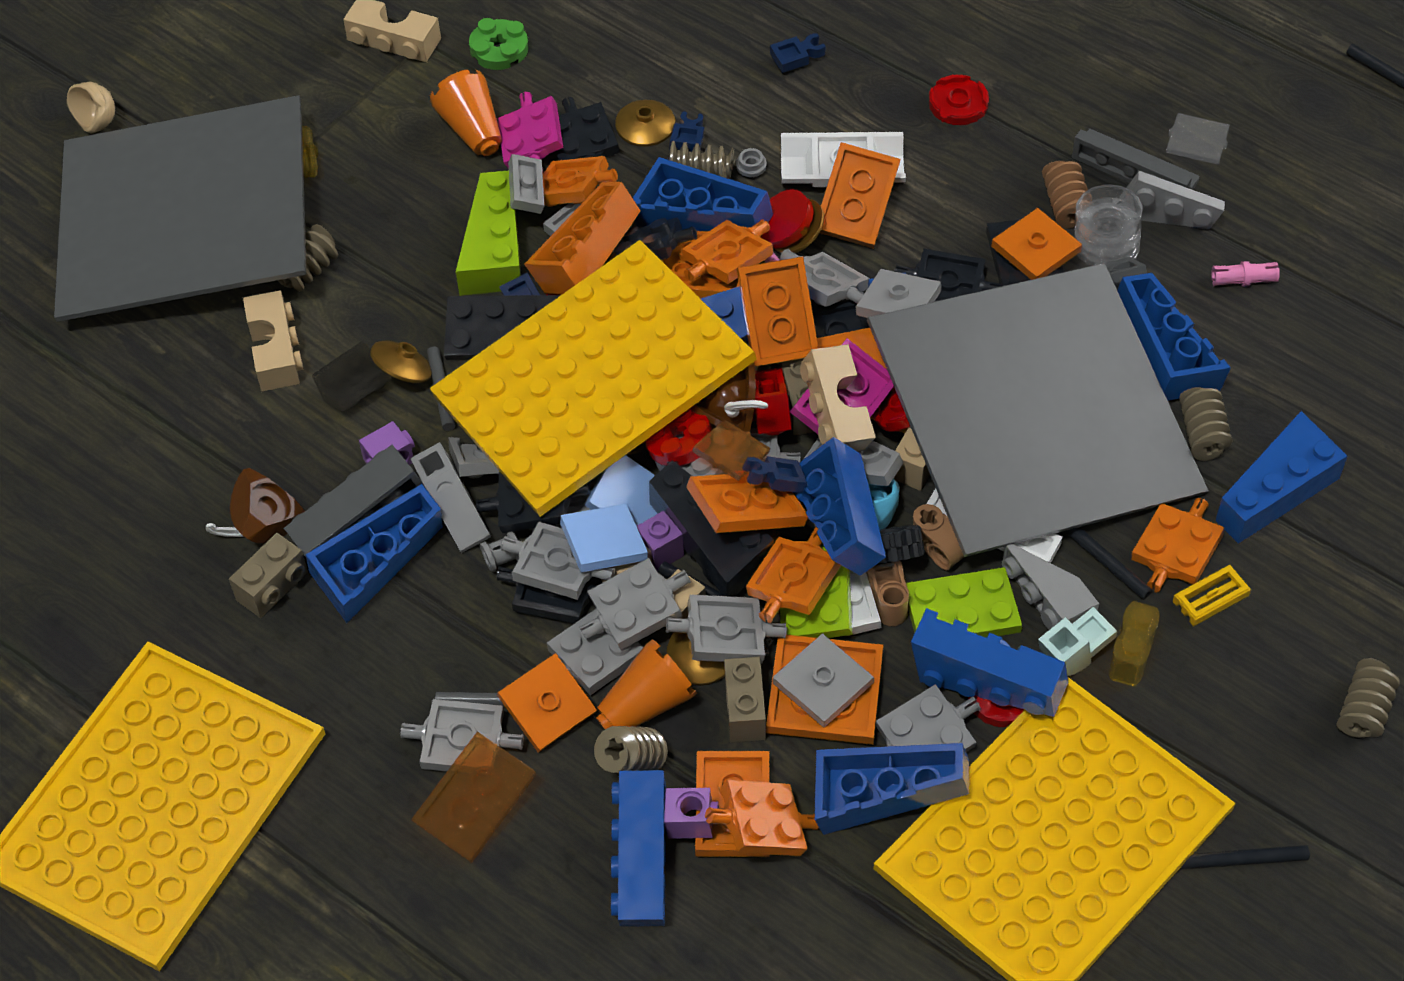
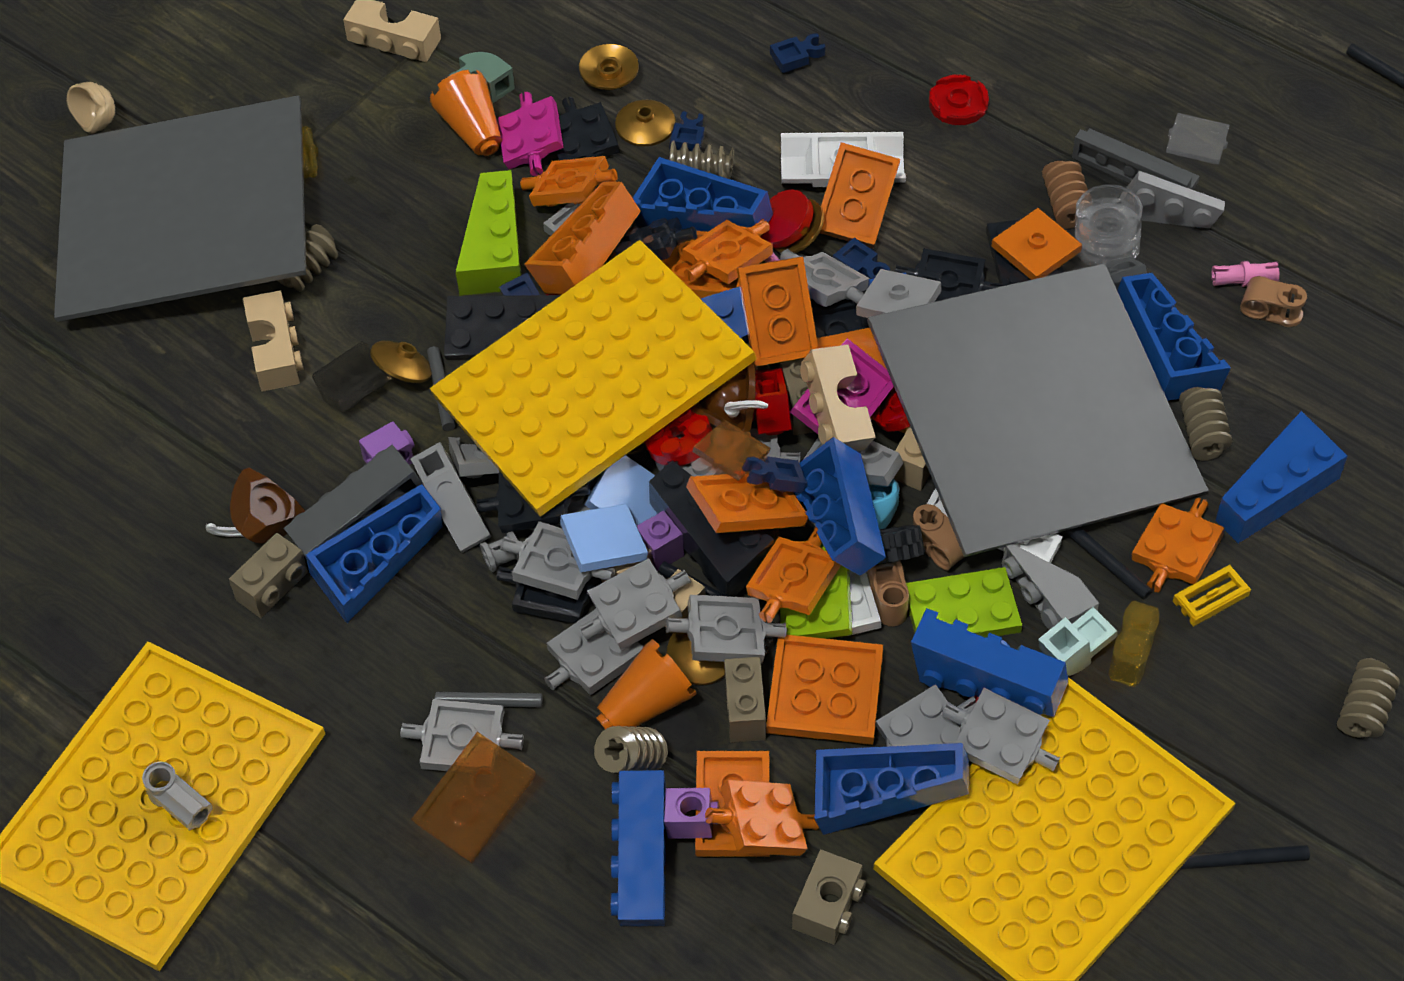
(175, 797): none -> light grey piece
(490, 31): bright green plate -> none
(495, 70): none -> sand green brick
(526, 183): light grey plate -> none
(546, 702): orange plate -> none
(608, 66): none -> pearl gold dish
(751, 163): light grey plate -> none
(823, 680): light grey plate -> none
(828, 876): none -> dark tan brick
(860, 258): none -> dark blue plate
(1001, 735): none -> light grey plate
(1271, 299): none -> medium nougat piece

